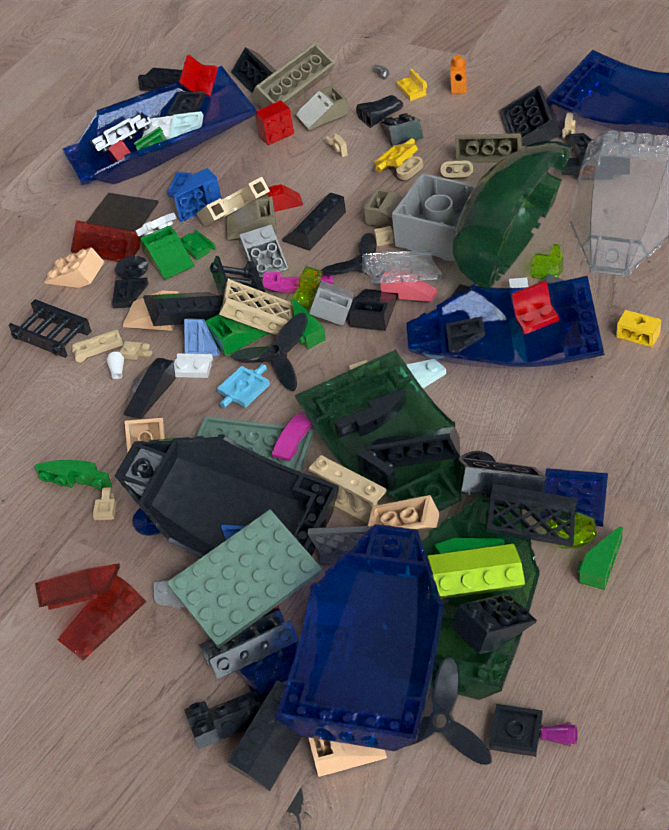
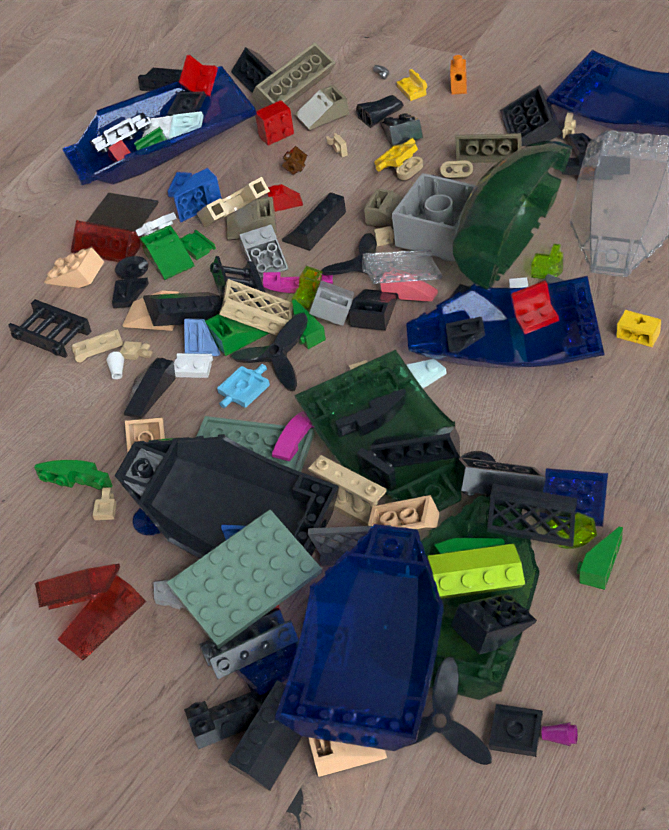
(294, 160): none -> reddish brown brick

